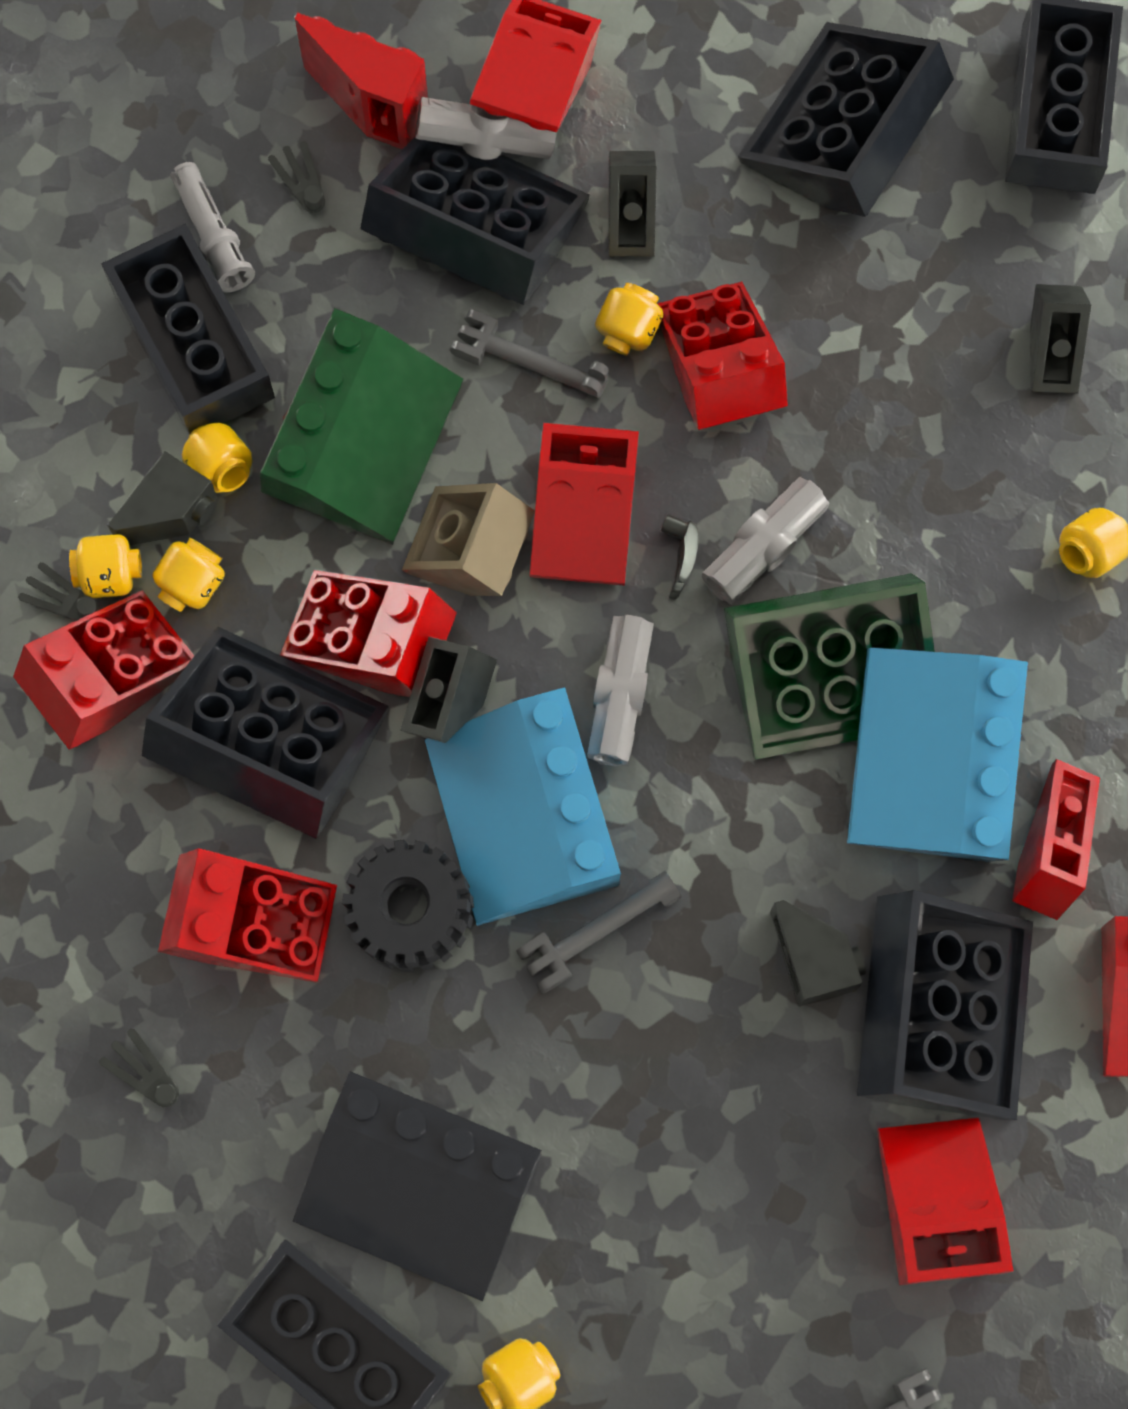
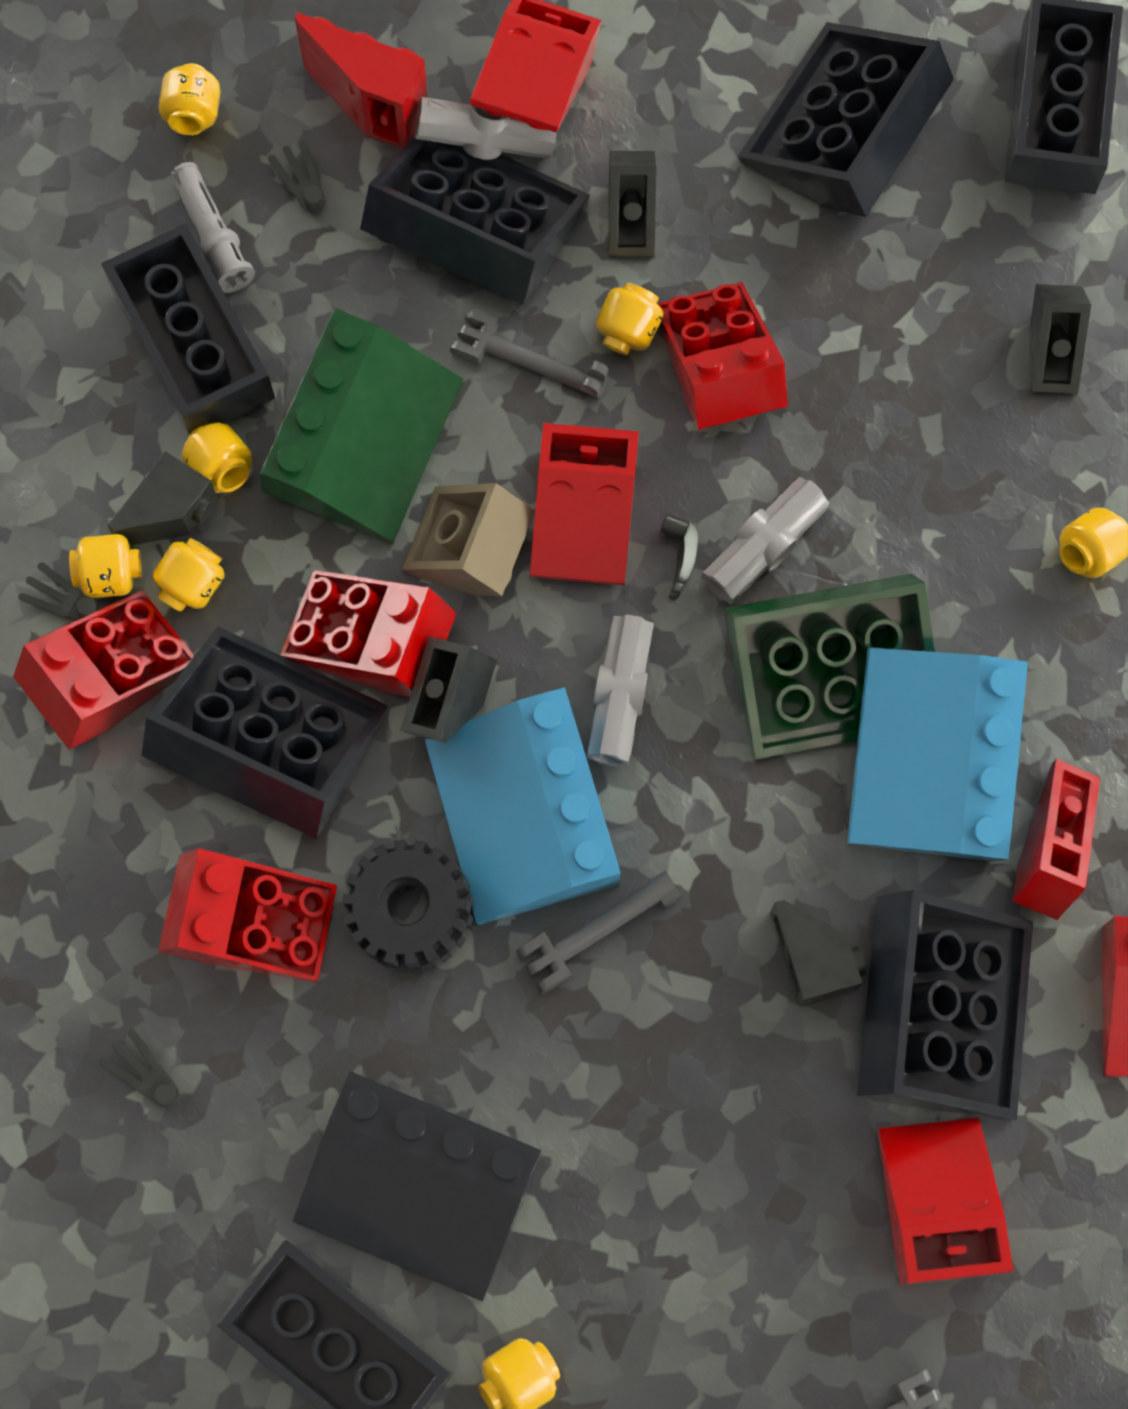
(189, 99): none -> yellow head

